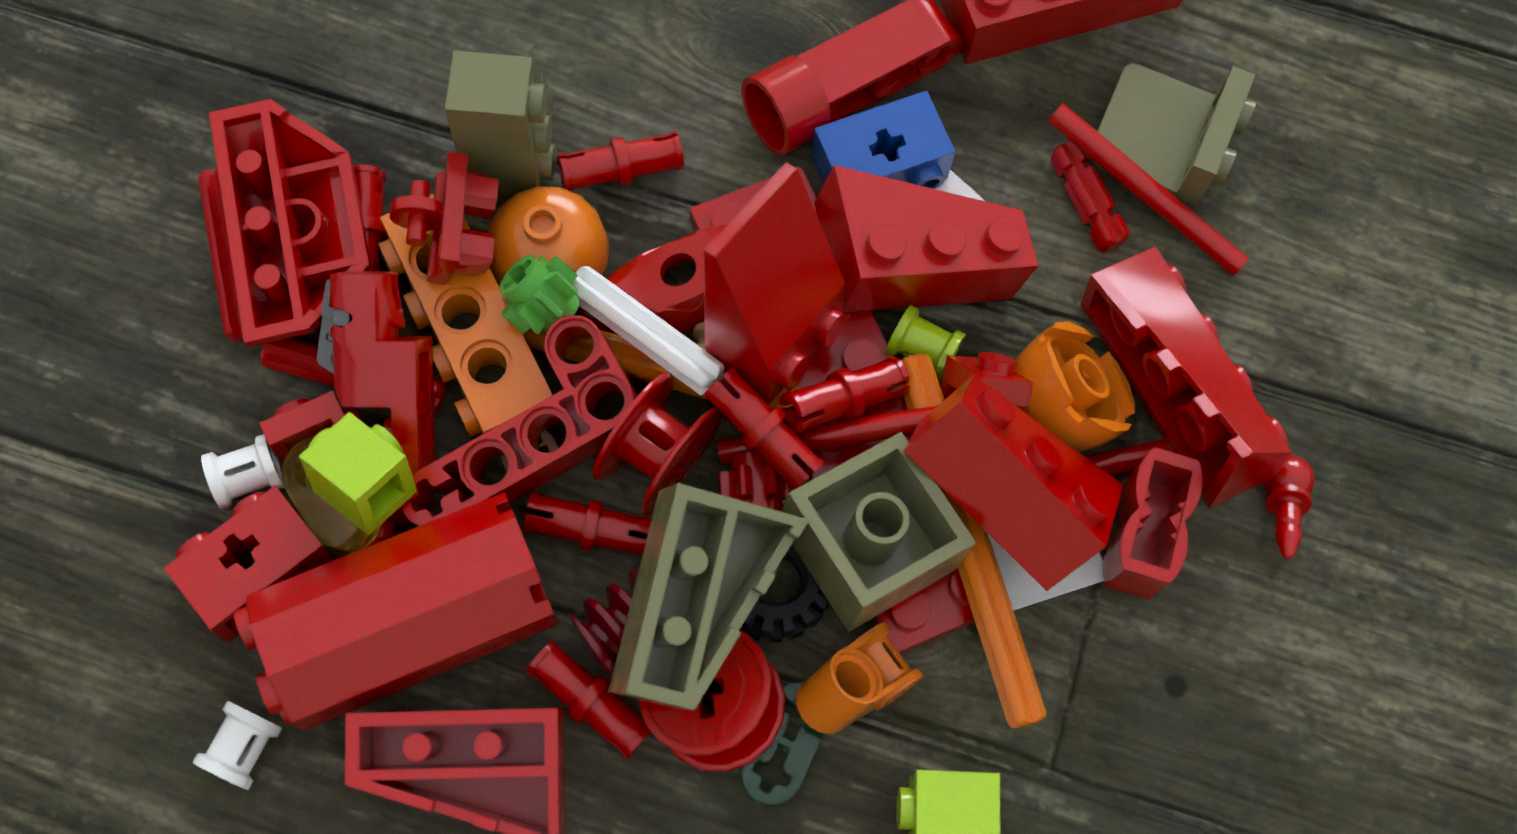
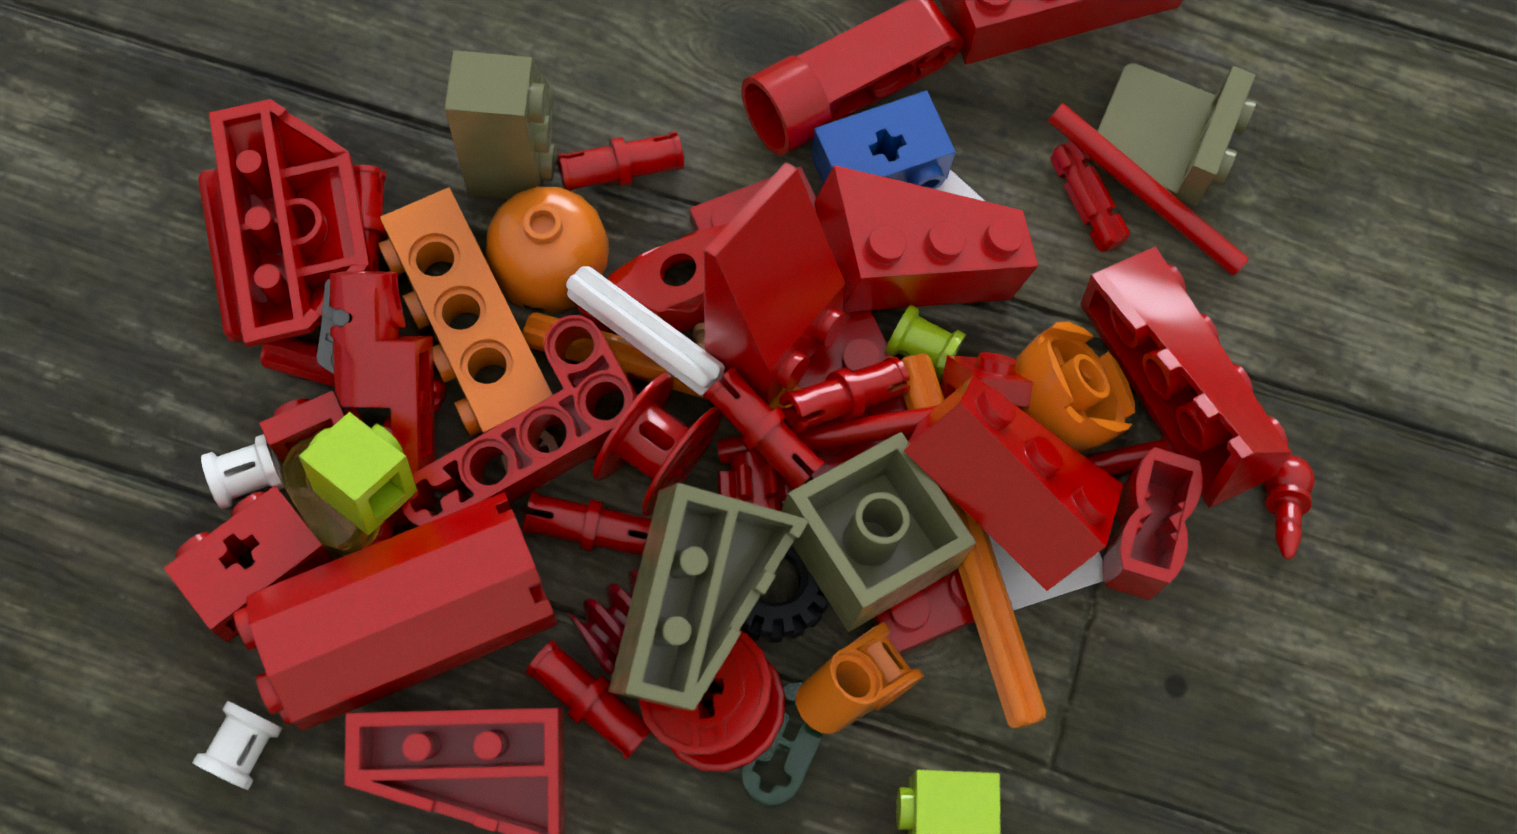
(455, 194): red hips -> none
(538, 293): bright green gear -> none

